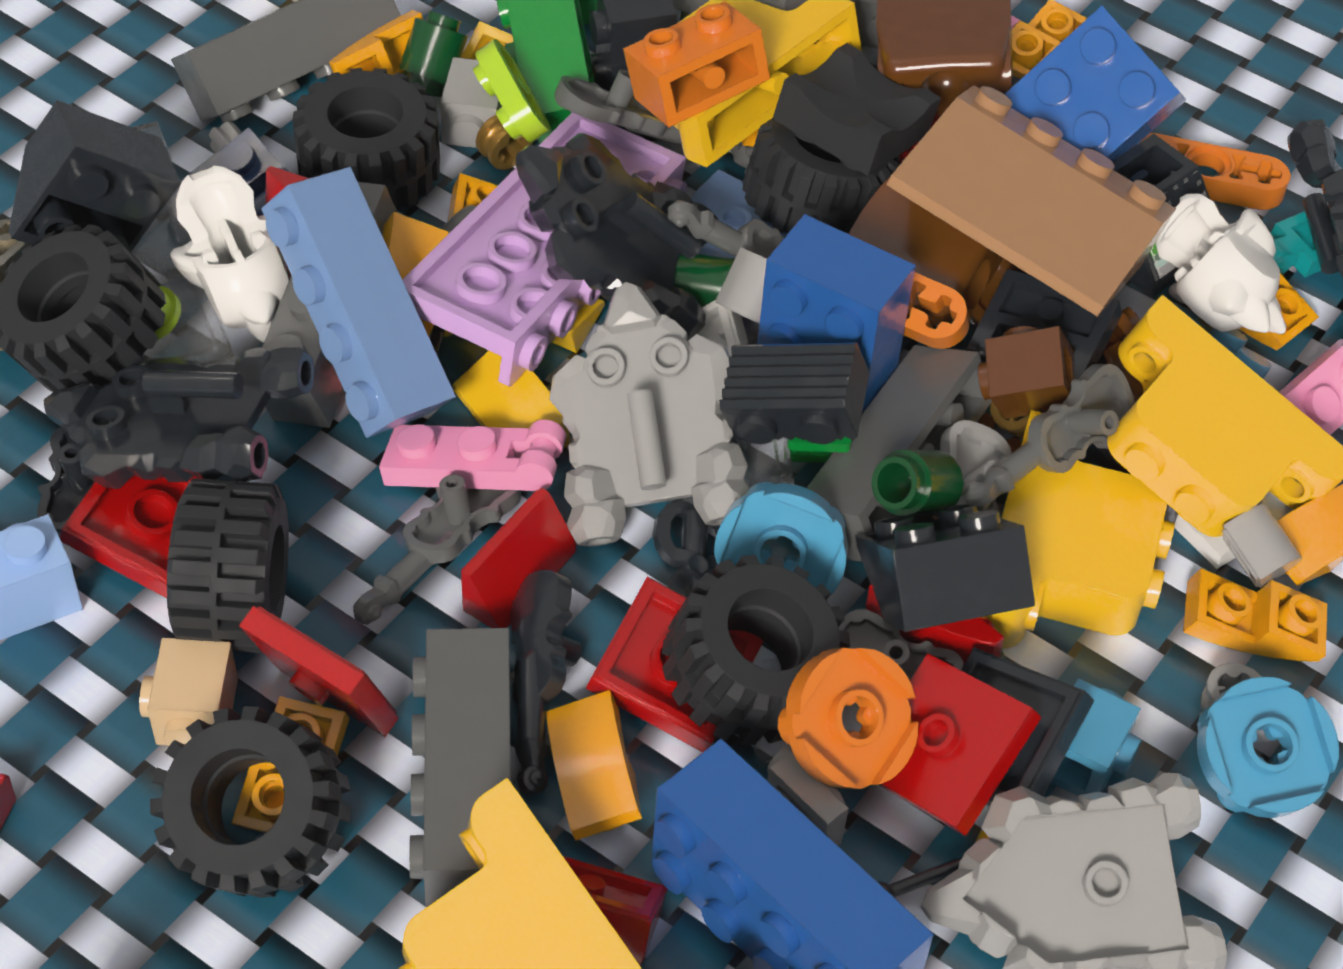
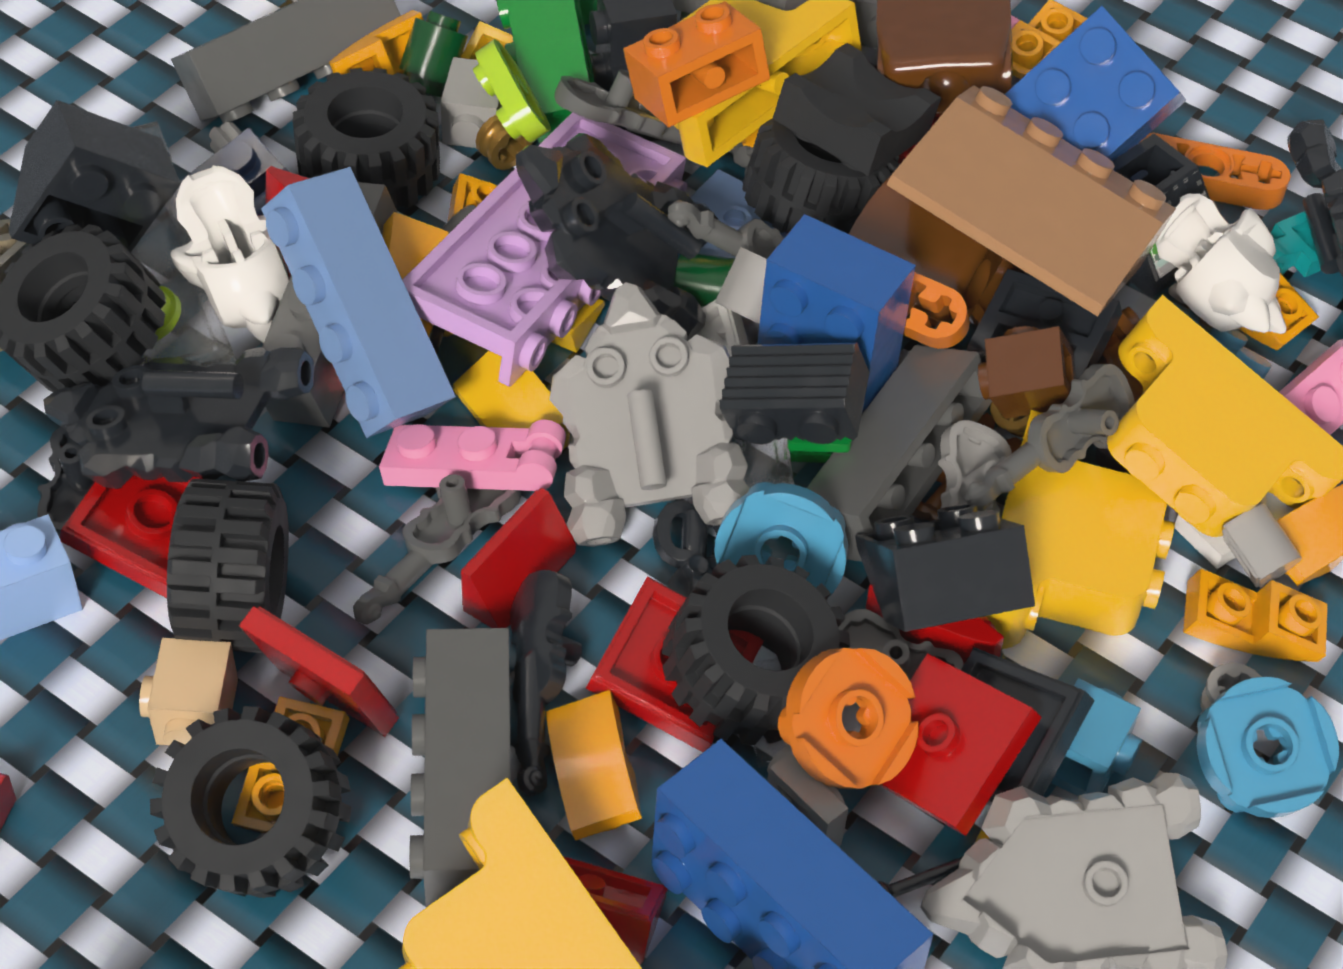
(917, 482): dark green brick -> none

